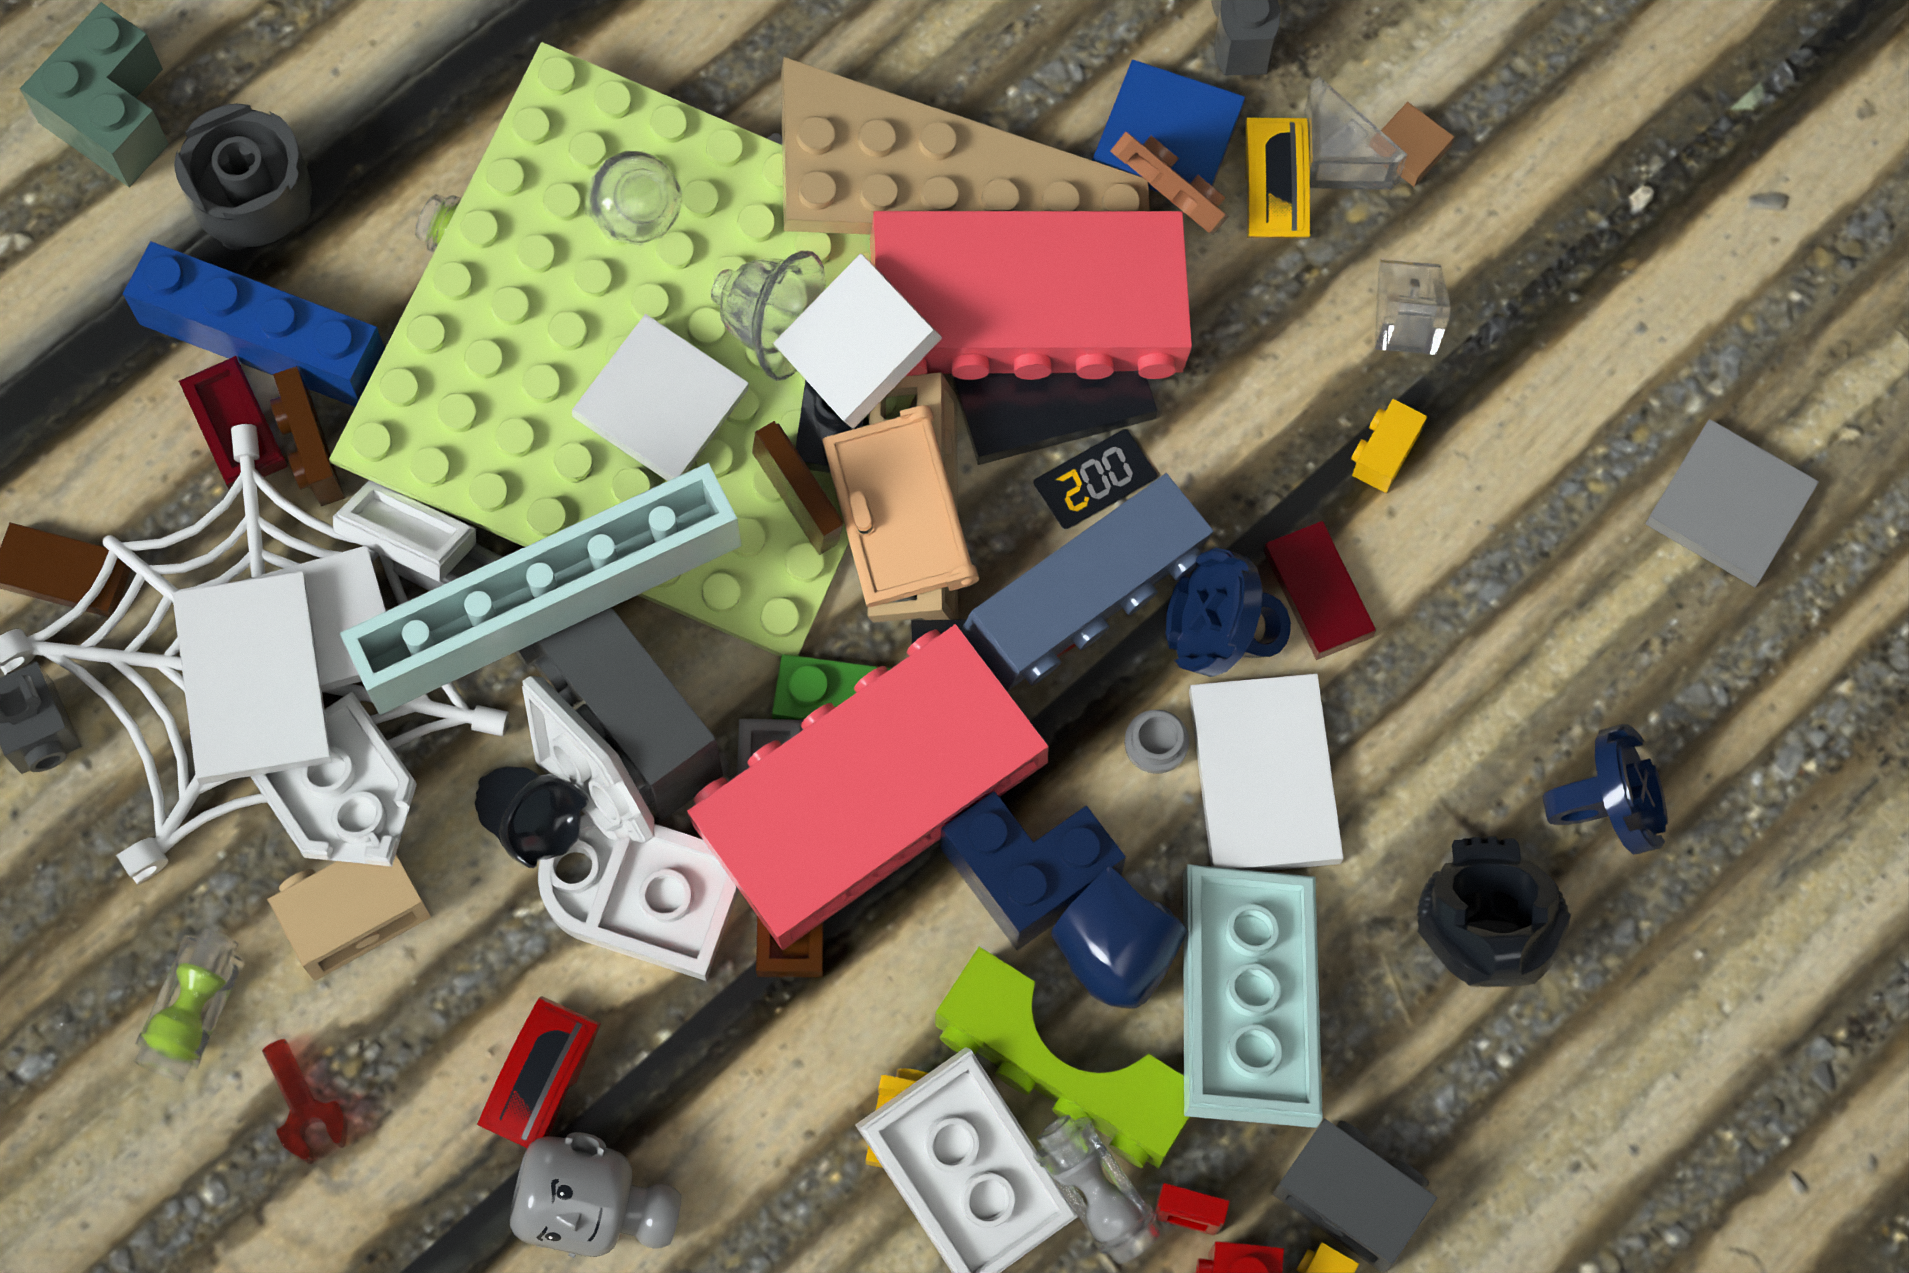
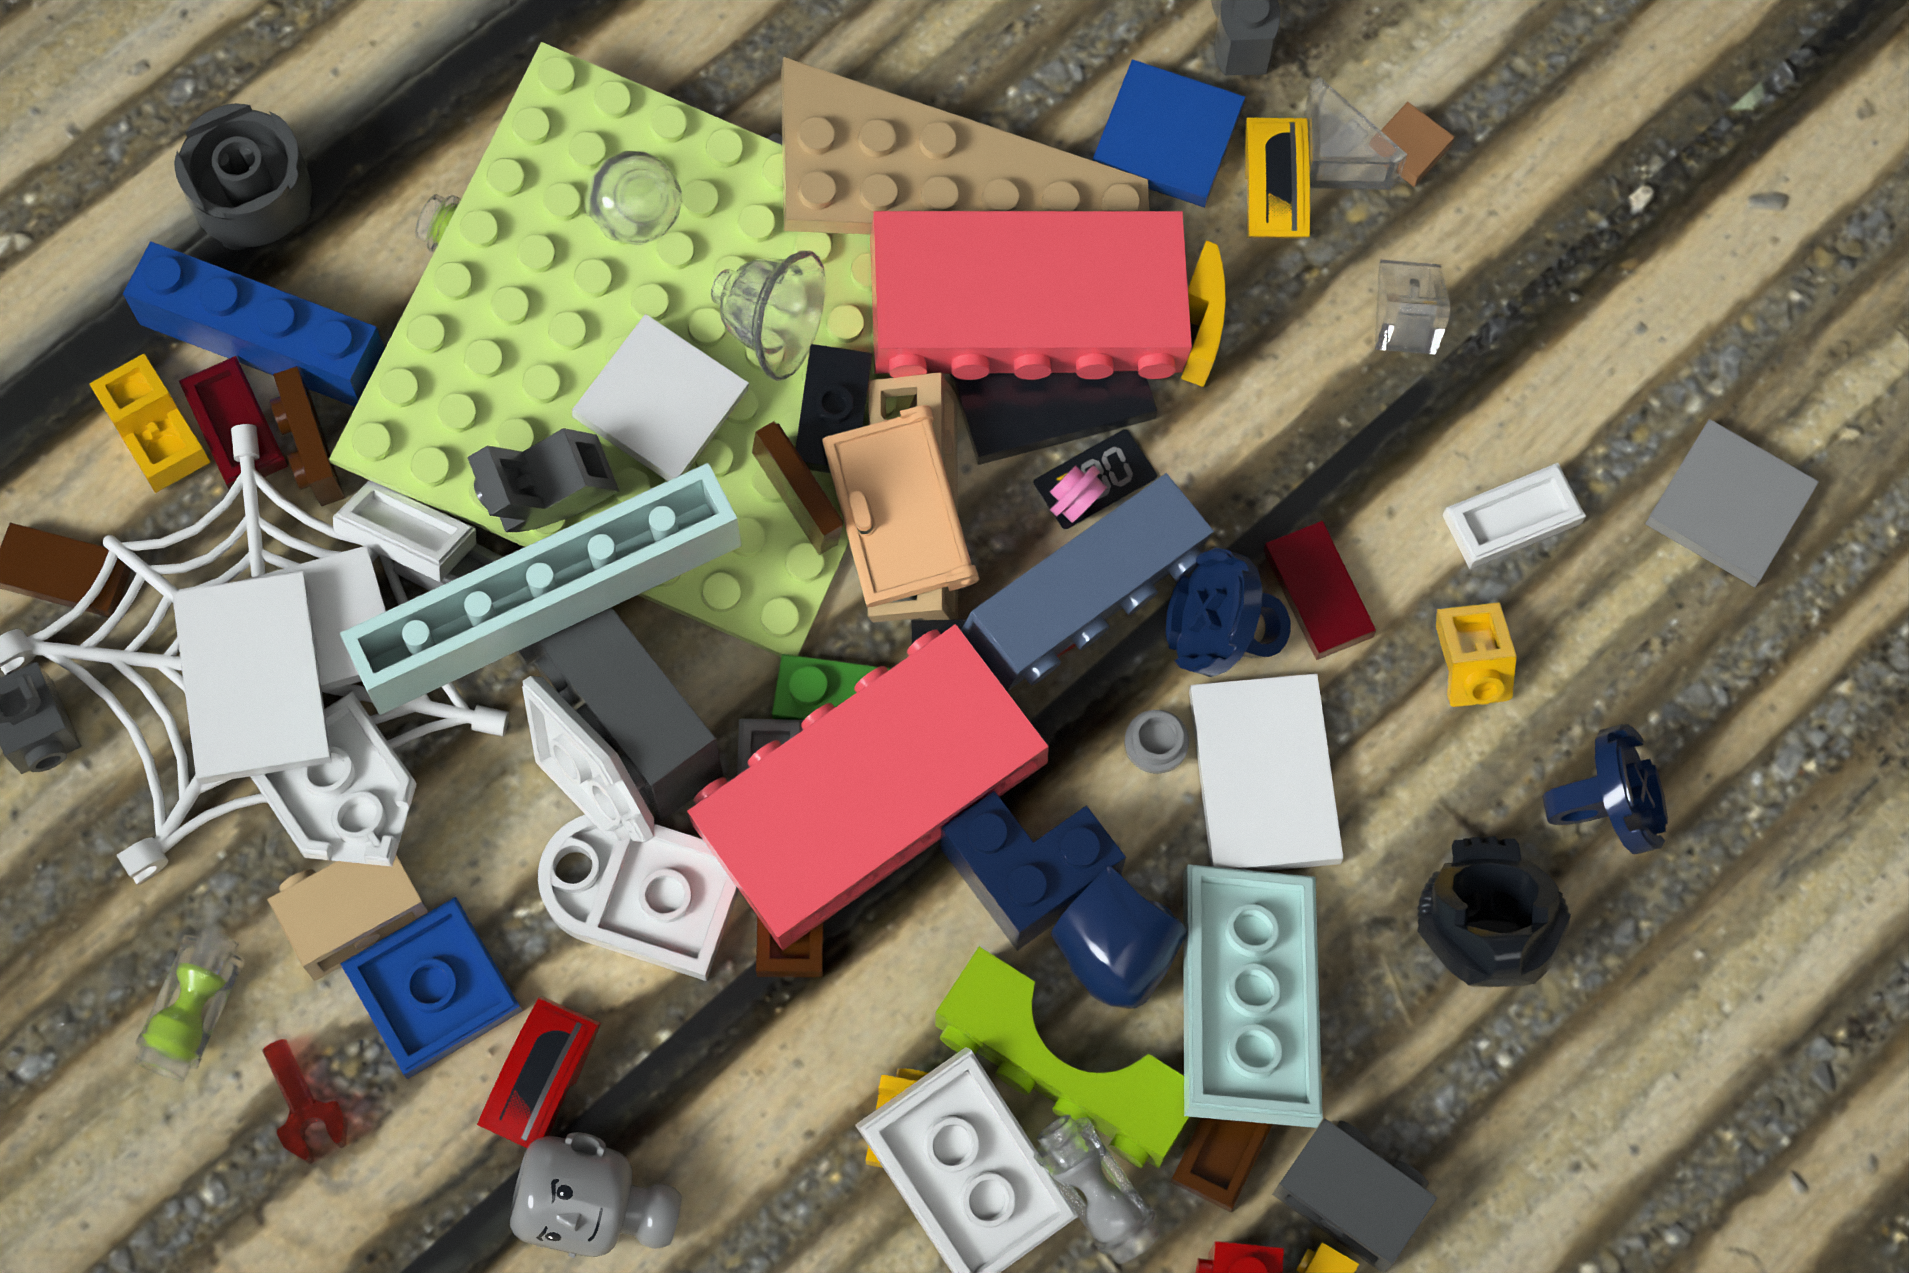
(91, 92): sand green brick -> none
(149, 423): none -> yellow slope
(431, 987): none -> blue tile
(530, 813): black piece -> none
(544, 482): none -> dark grey brick
(857, 341): white tile -> none
(1076, 492): none -> bright pink plate
(1155, 165): nougat wing -> none
(1191, 1209): red tile -> none
(1206, 310): none -> yellow slope
(1220, 1159): none -> reddish brown tile
(1389, 445): yellow piece -> none
(1477, 654): none -> yellow bracket
(1513, 515): none -> white tile

